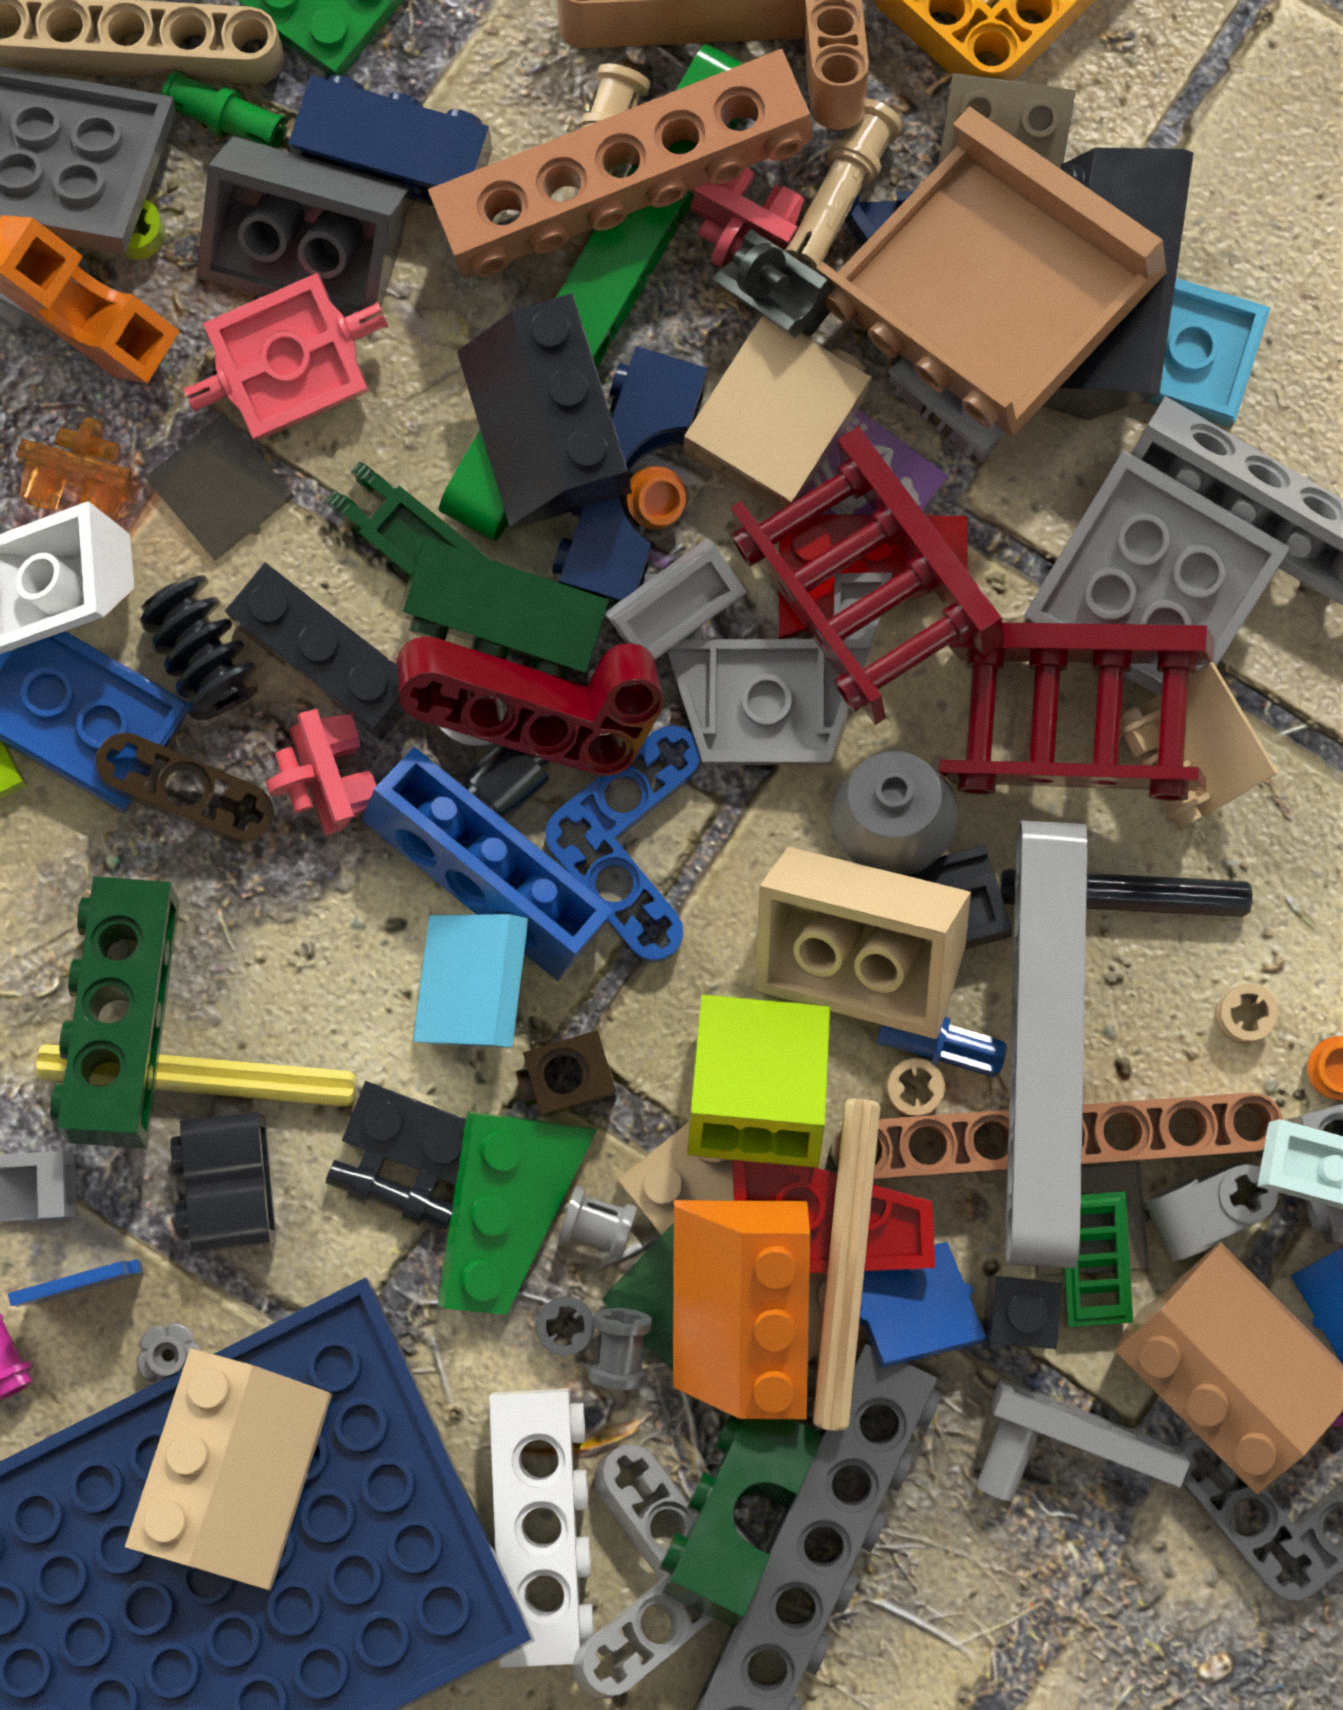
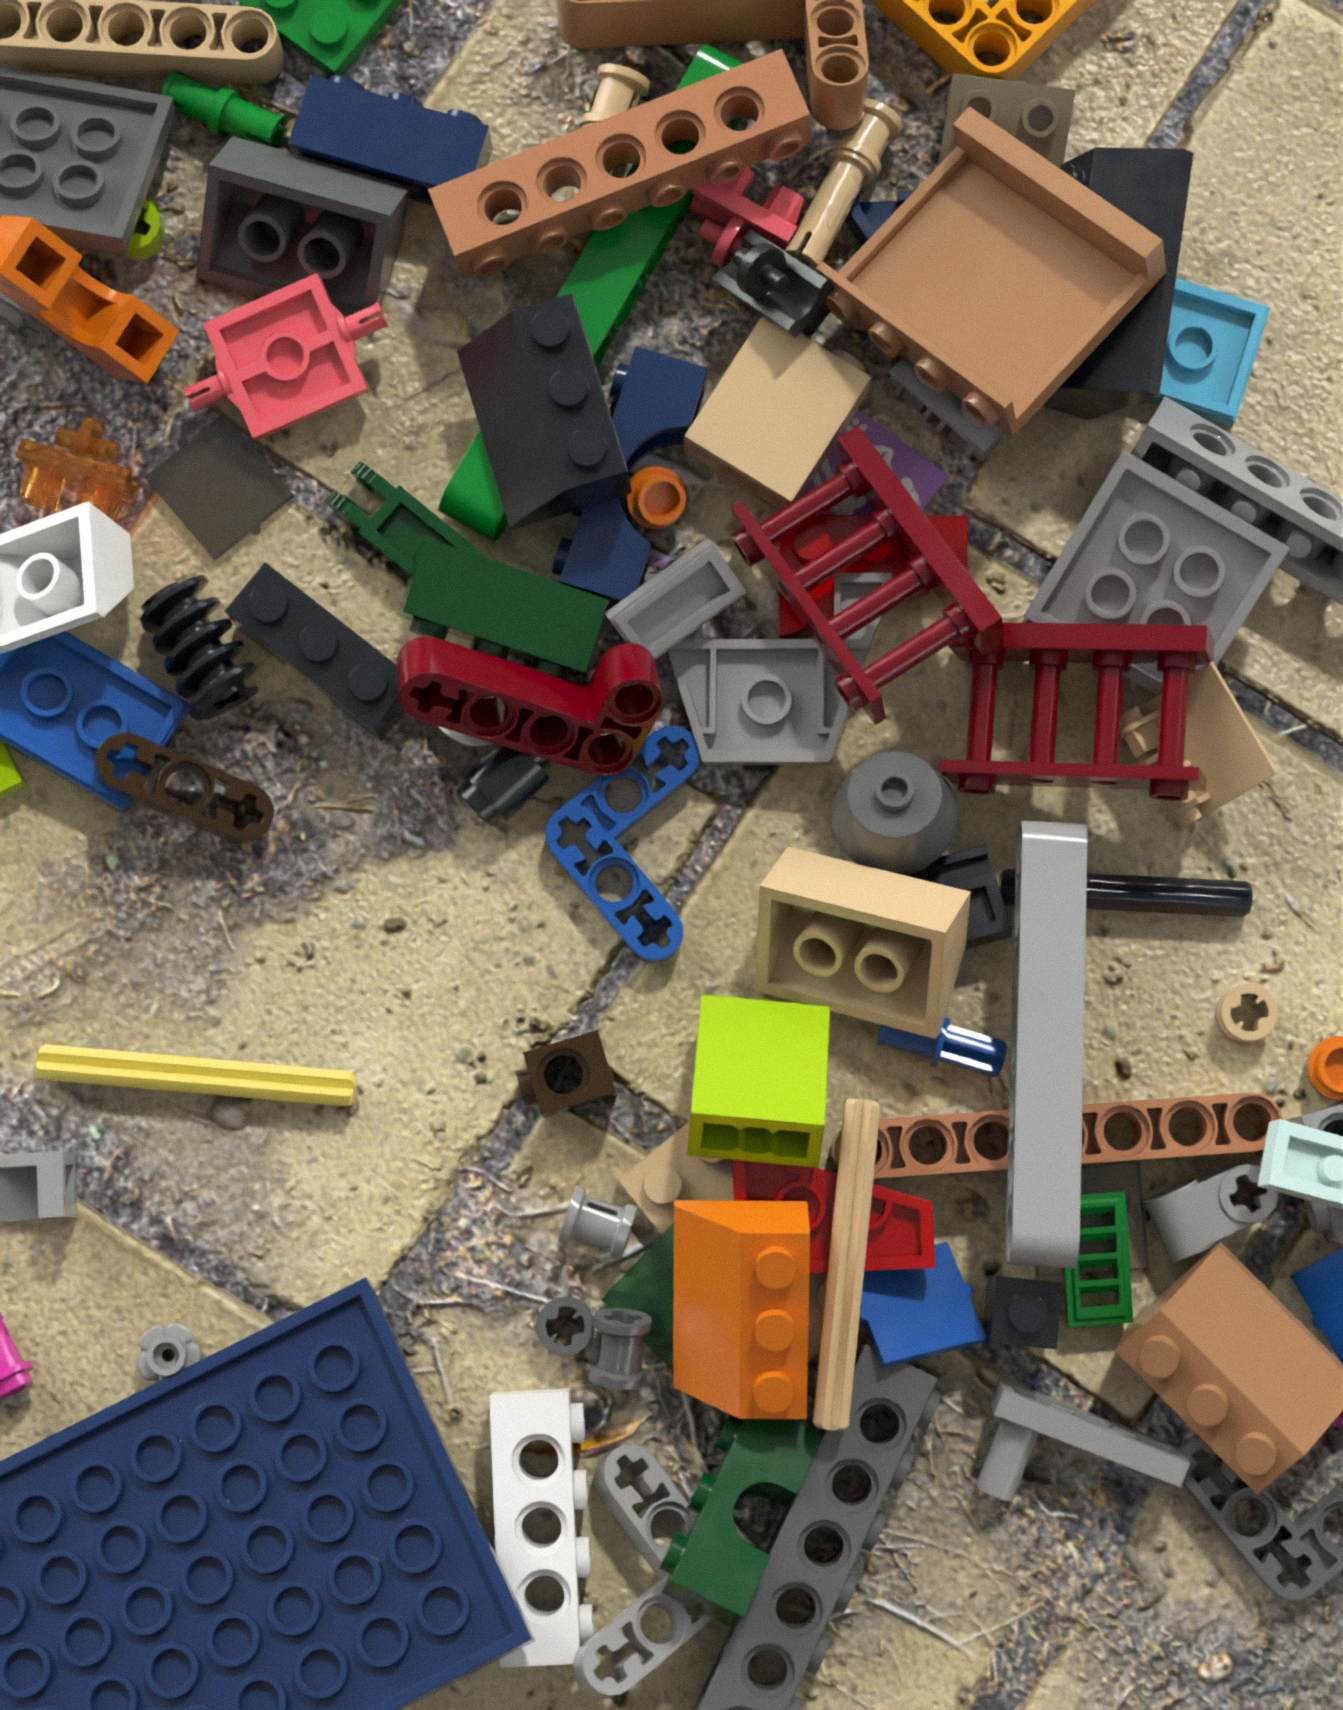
(75, 1283): blue piece -> none
(122, 1110): dark green brick -> none
(225, 1181): black brick -> none
(229, 1469): tan slope -> none
(316, 746): coral hips -> none
(409, 1134): black plate -> none
(471, 980): medium azure tile -> none
(484, 860): blue brick -> none
(503, 1205): green wing -> none
(934, 1086): tan bush -> none

